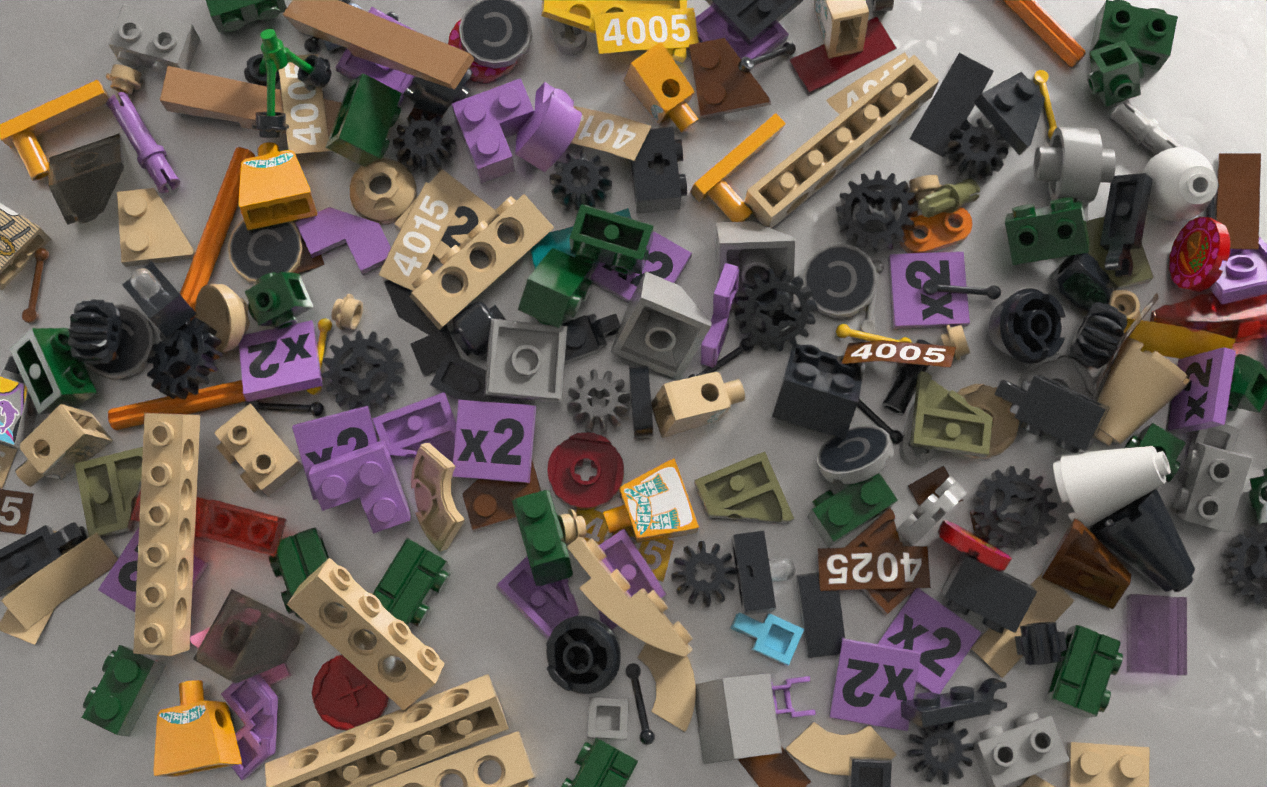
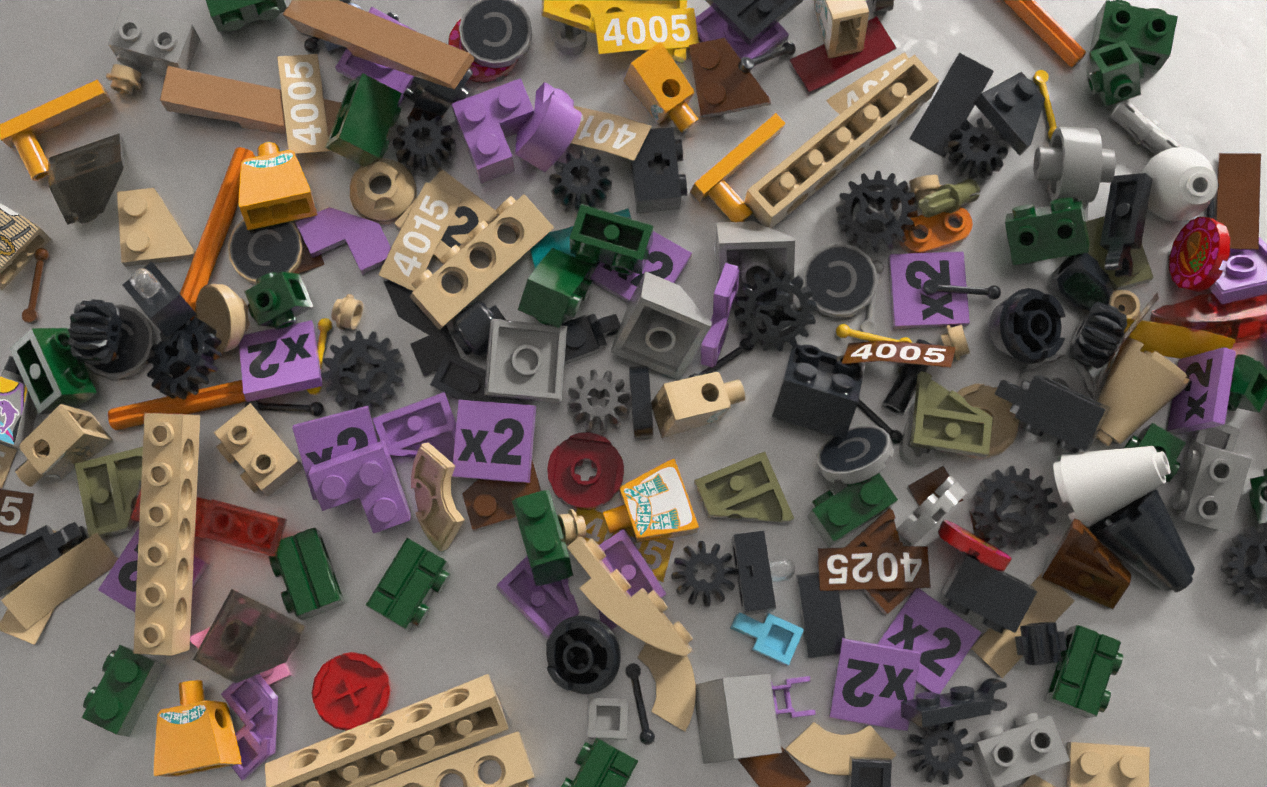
(149, 153): medium lavender pin -> none
(264, 71): plant -> none
(369, 653): tan brick -> none
(1156, 634): clear purple plate -> none

